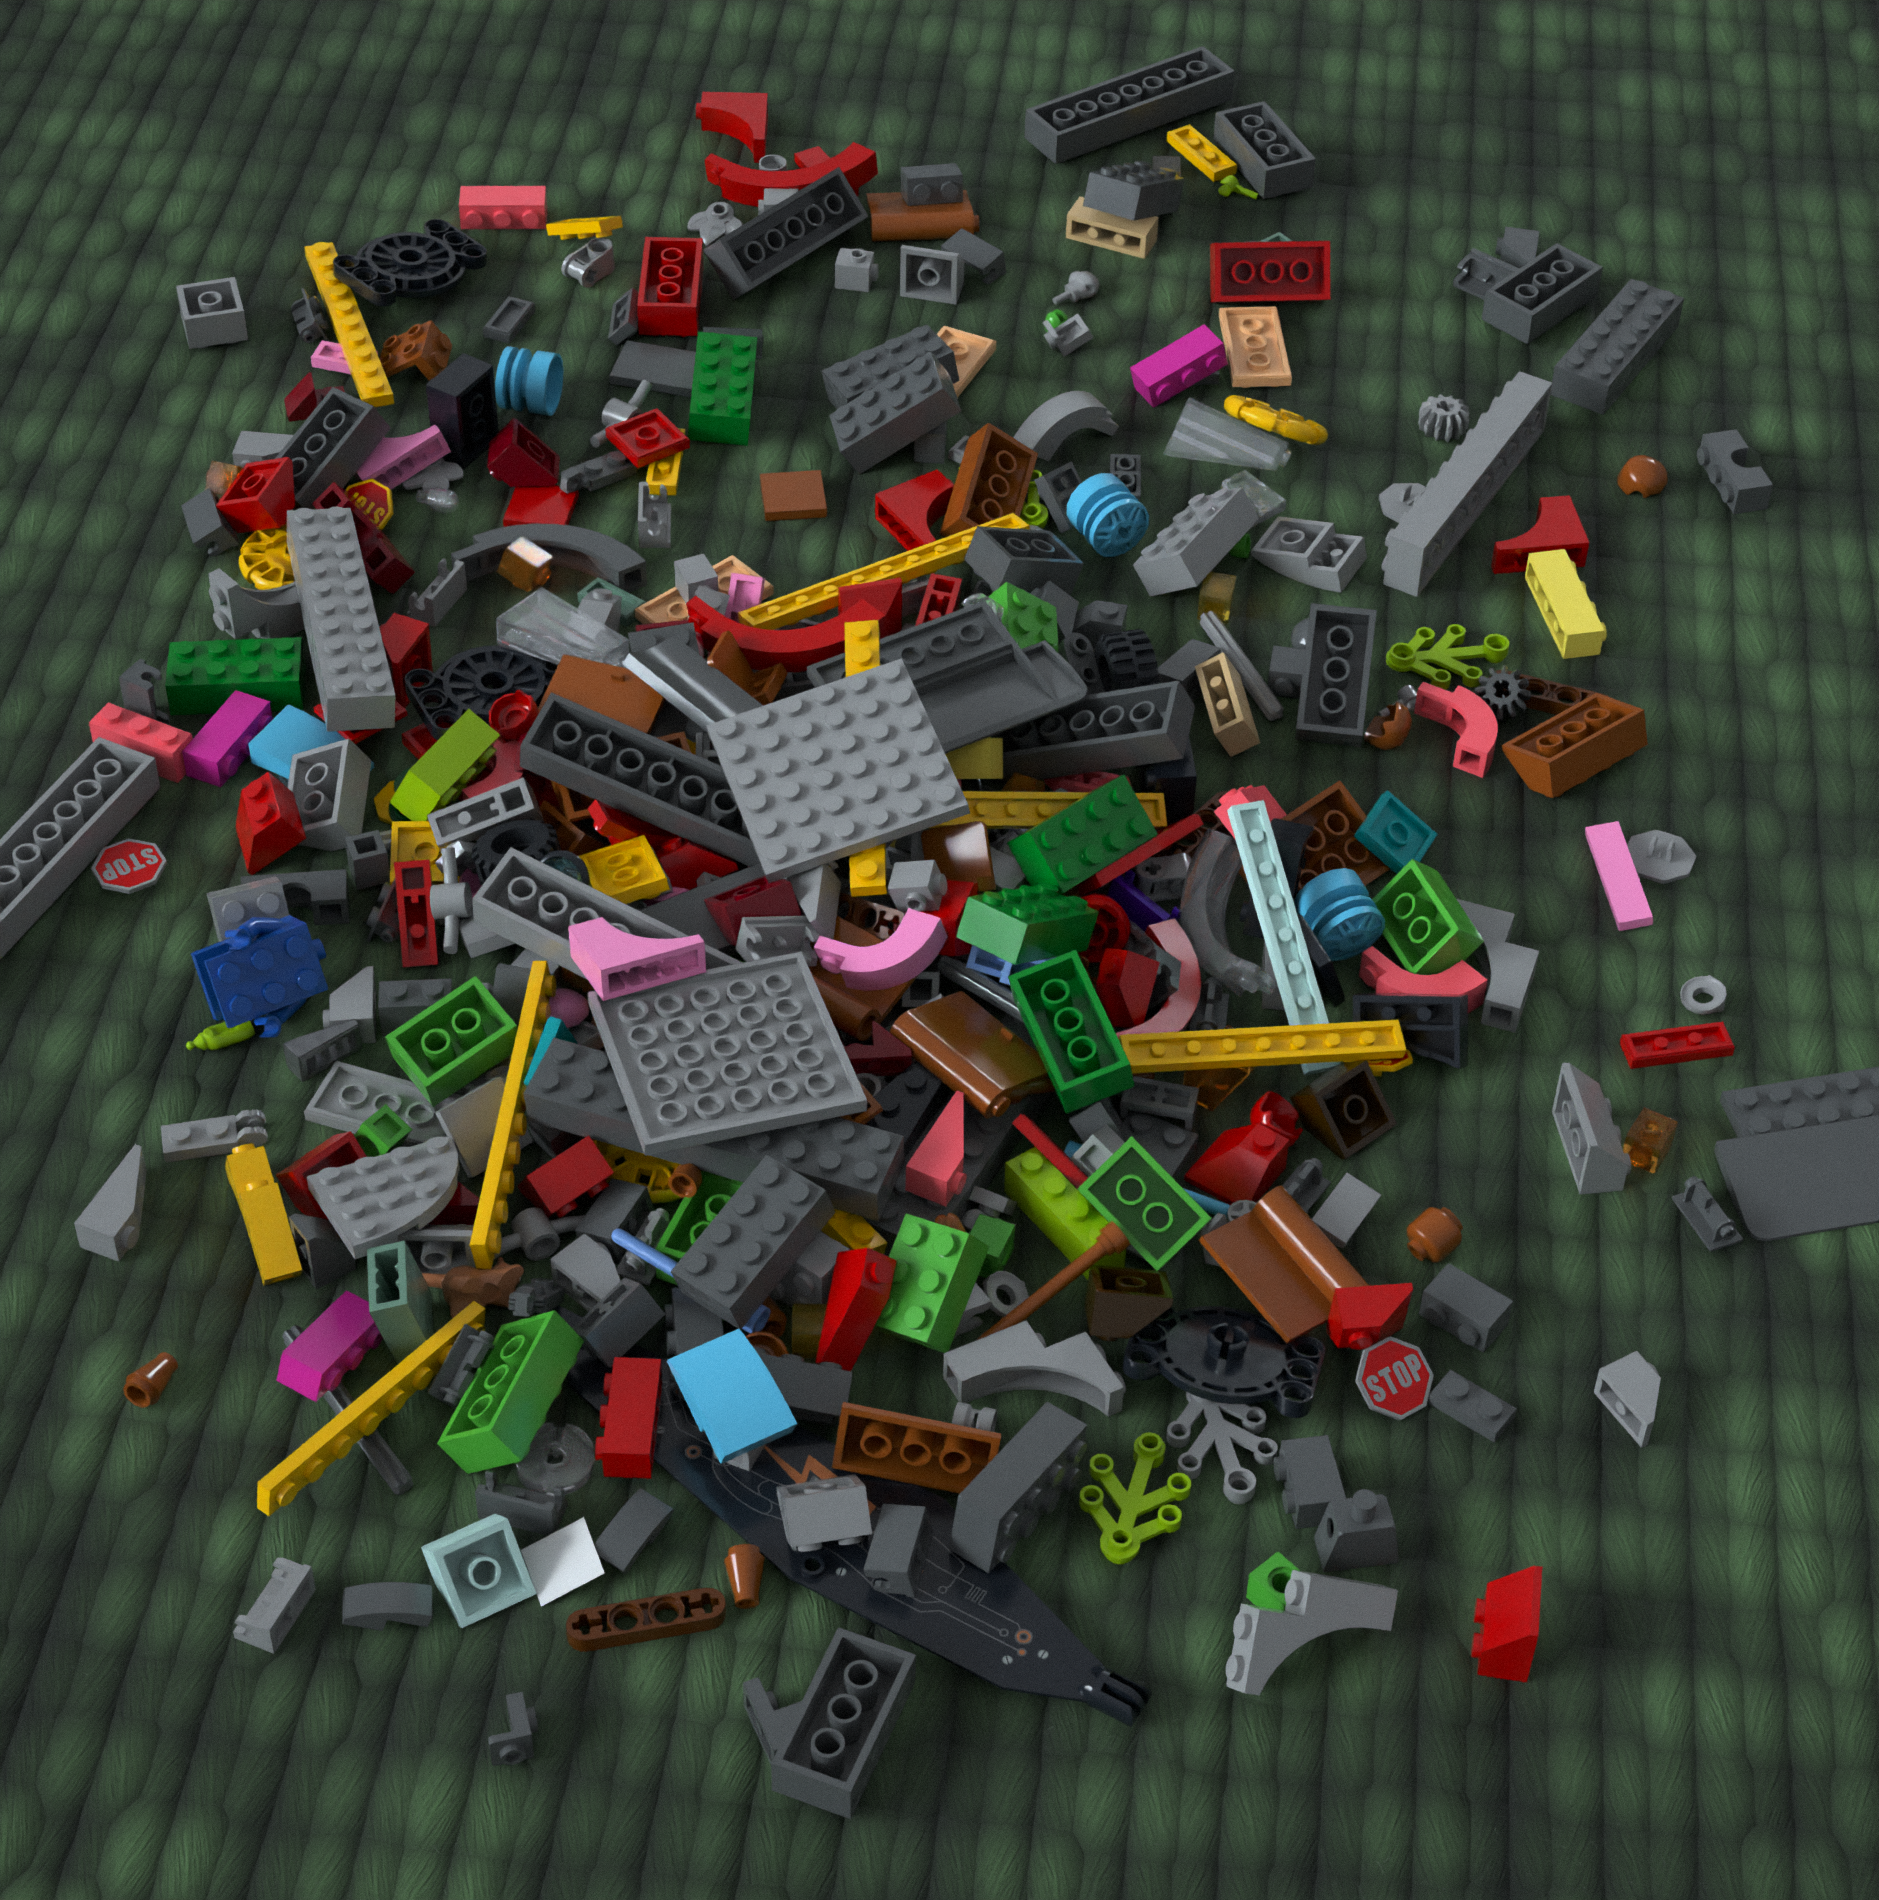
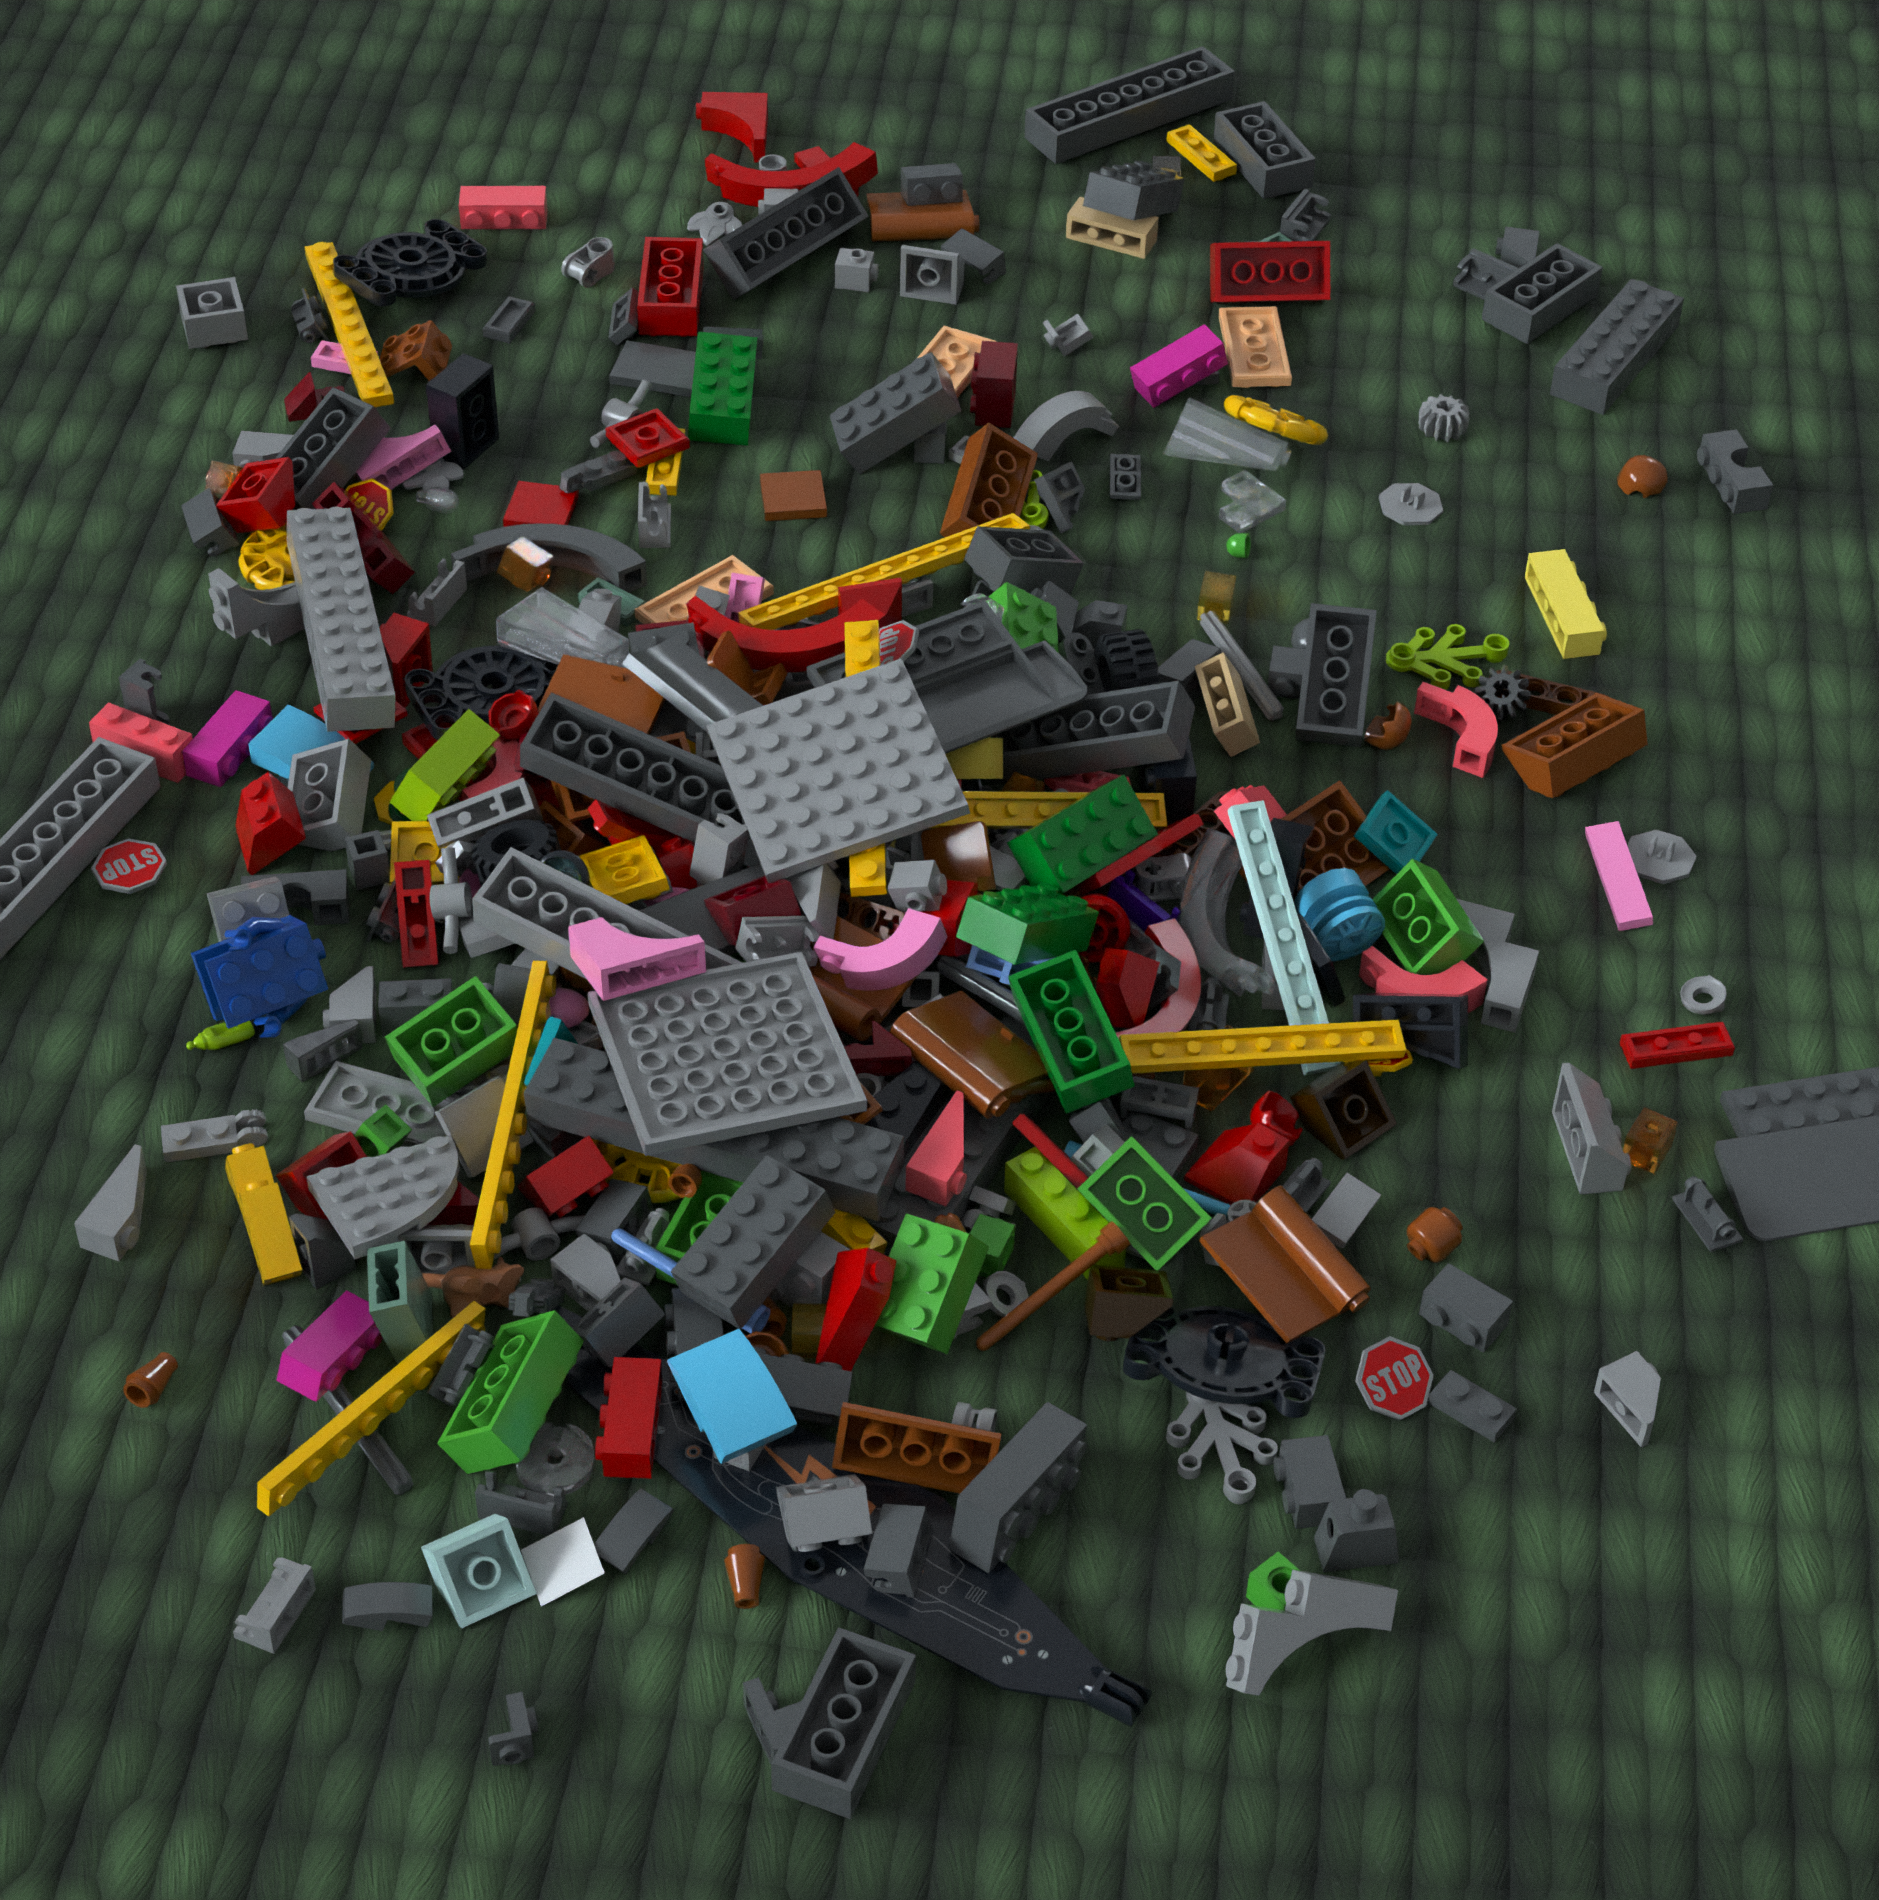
(208, 672): green brick -> none
(522, 458): dark red slope -> none
(529, 380): medium azure wheel -> none
(584, 227): yellow plate -> none
(647, 1625): reddish brown beam -> none
(692, 573): light grey brick -> none
(718, 850): none -> light grey hinge
(870, 367): dark grey brick -> none
(897, 641): none -> piece
(913, 508): red arch -> none
(940, 598): red slope -> none
(994, 384): none -> dark red brick
(1022, 1361): light grey arch -> none
(1056, 318): bright green hinge -> none
(1080, 286): light grey piece -> none
(1107, 514): medium azure wheel -> none
(1133, 1502): lime plant -> none
(1195, 541): light grey brick -> none
(1232, 185): lime hand -> none
(1303, 219): none -> dark grey hinge
(1311, 552): light grey slope -> none
(1367, 1314): red slope -> none
(1406, 696): light grey hand -> none
(1466, 484): light grey brick -> none
(1508, 1625): red slope -> none
(1555, 529): red arch -> none

